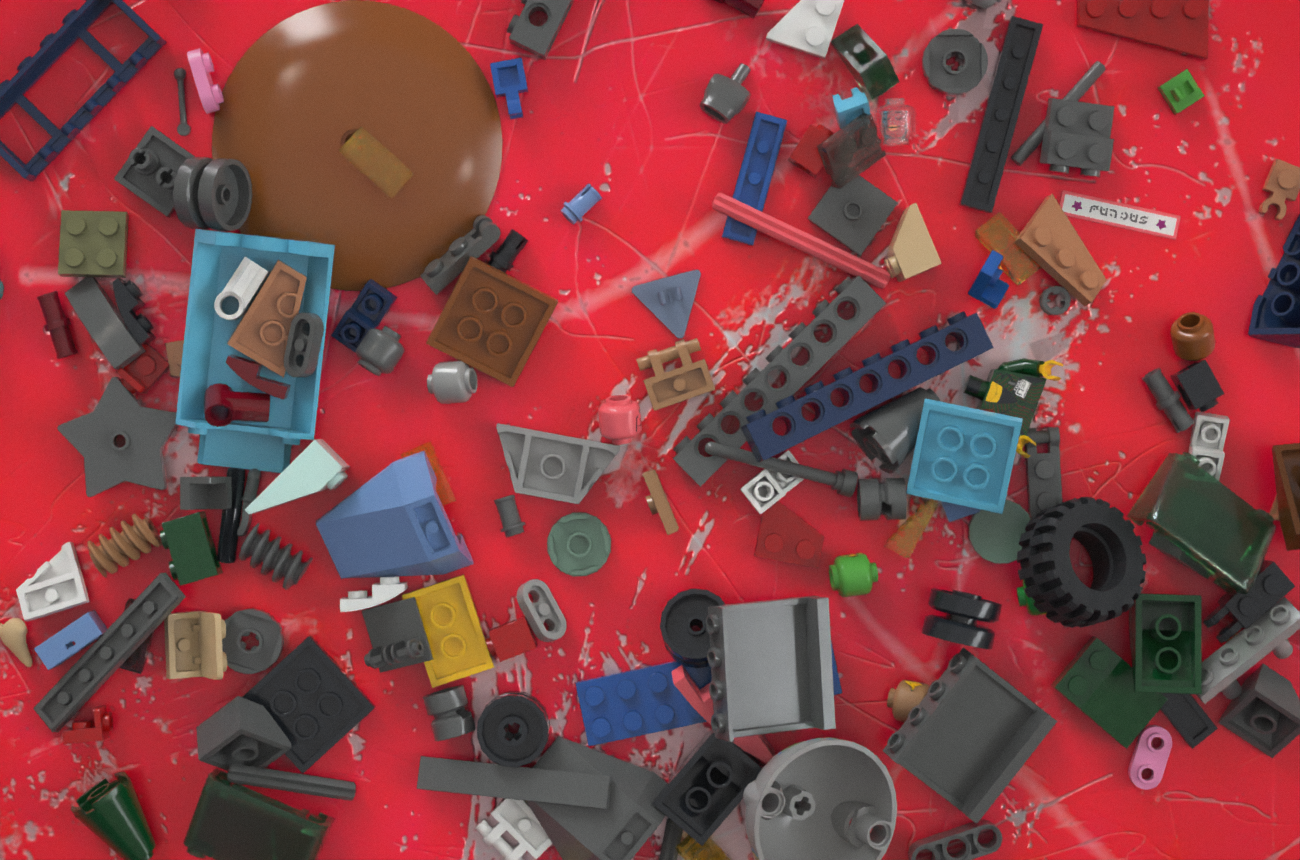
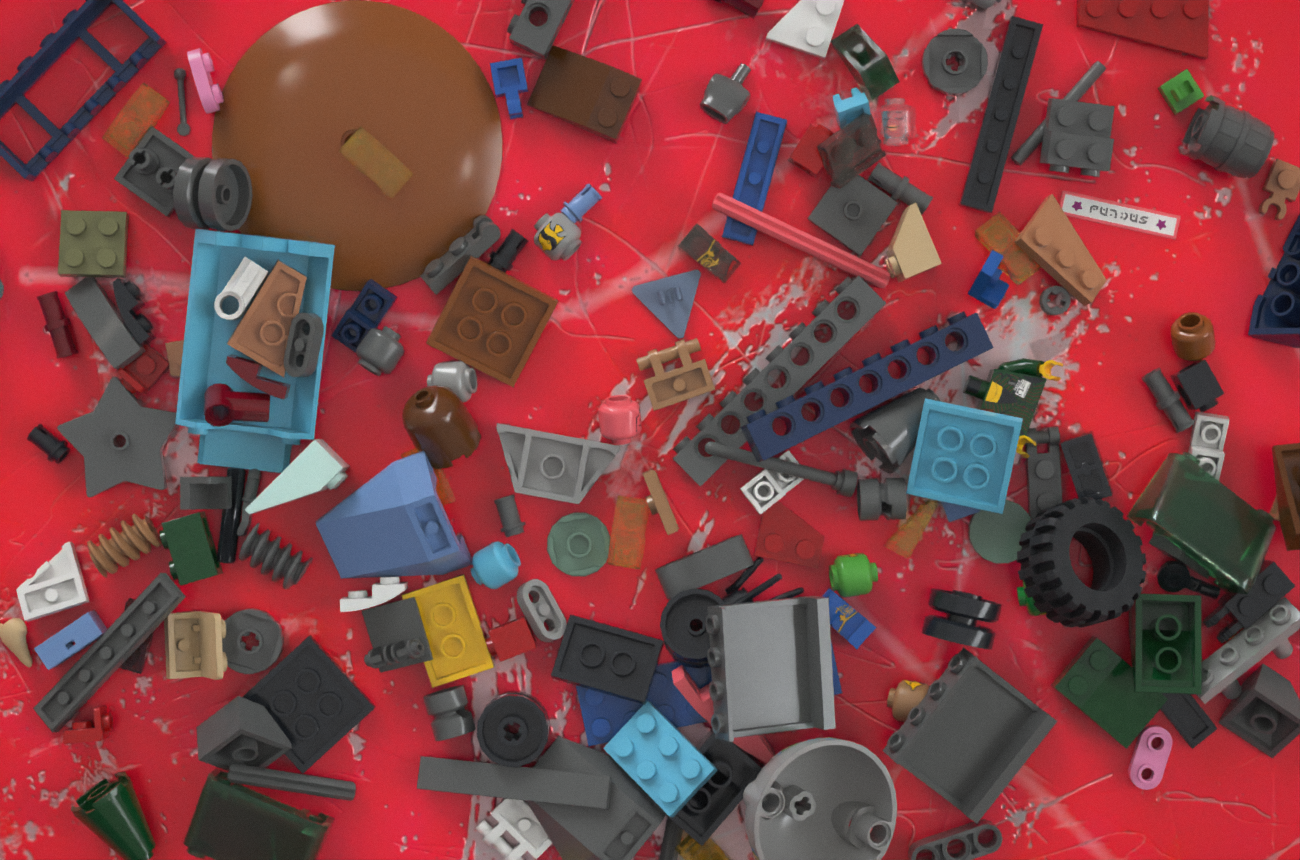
(49, 444): none -> black pin
(135, 119): none -> slope
(440, 425): none -> reddish brown cylinder
(495, 565): none -> medium azure head
(557, 236): none -> light grey head
(585, 93): none -> reddish brown slope
(607, 659): none -> black plate
(628, 532): none -> slope
(660, 759): none -> medium azure plate
(704, 566): none -> dark grey beam
(709, 254): none -> clear smoke leg
(742, 596): none -> black plant
(847, 620): none -> blue leg
(899, 187): none -> dark grey pin
(1086, 466): none -> black hinge
(1175, 576): none -> black plate
(1228, 139): none -> dark grey piece

